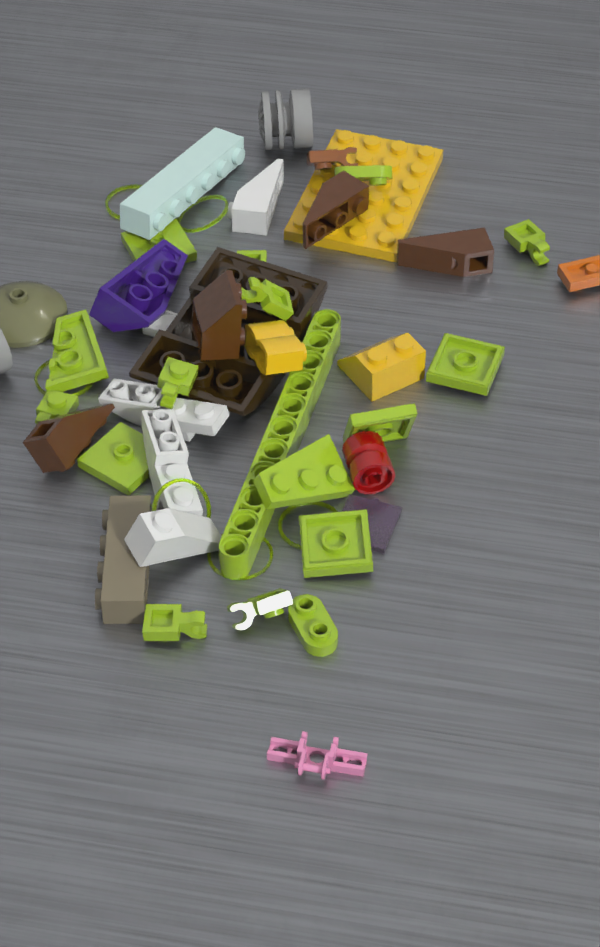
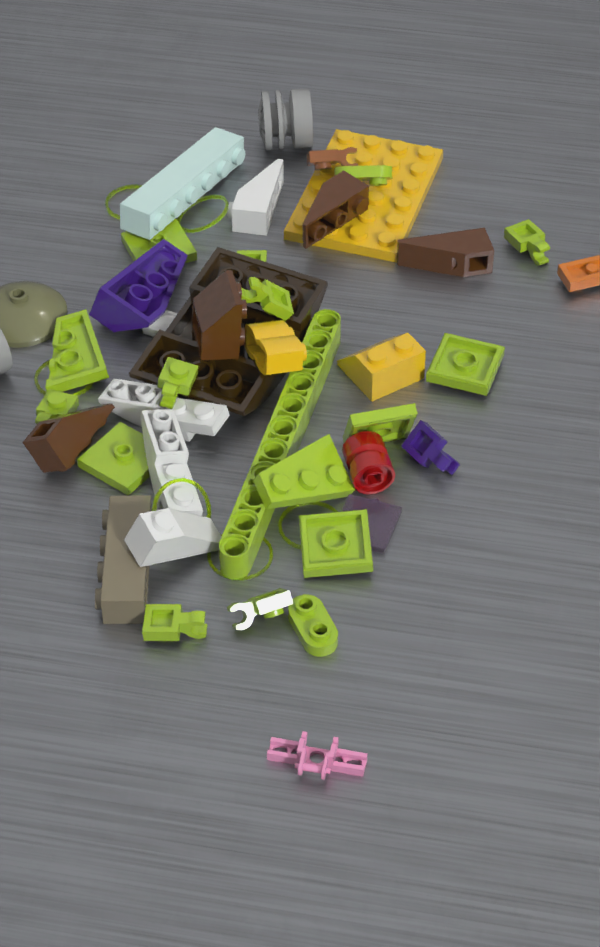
(426, 447): none -> dark purple plate

